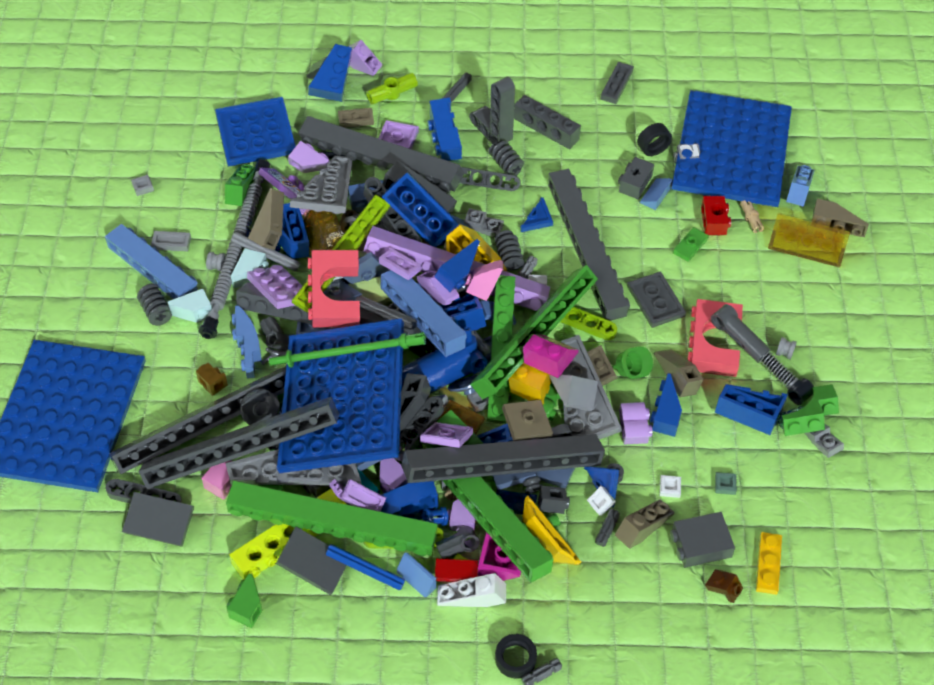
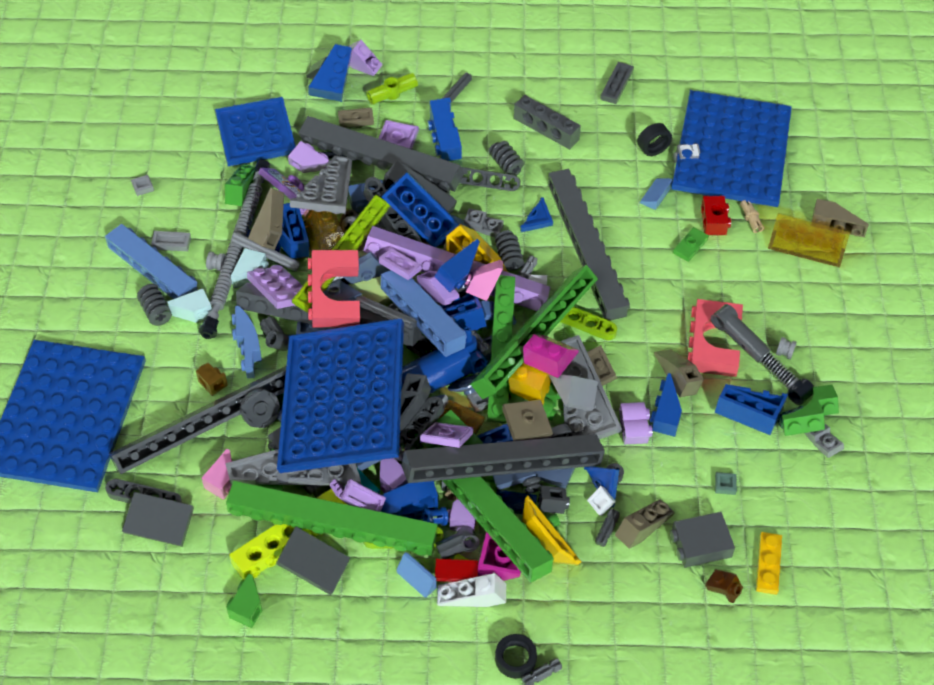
(239, 442): dark grey brick -> none
(273, 353): flat silver bar -> none
(365, 567): blue axle -> none
(403, 341): bright green bar -> none
(497, 121): dark grey beam -> none
(634, 362): bright green piece -> none
(636, 177): dark grey brick -> none
(656, 299): dark grey tile -> none
(670, 486): white tile -> none
(800, 185): medium blue slope -> none

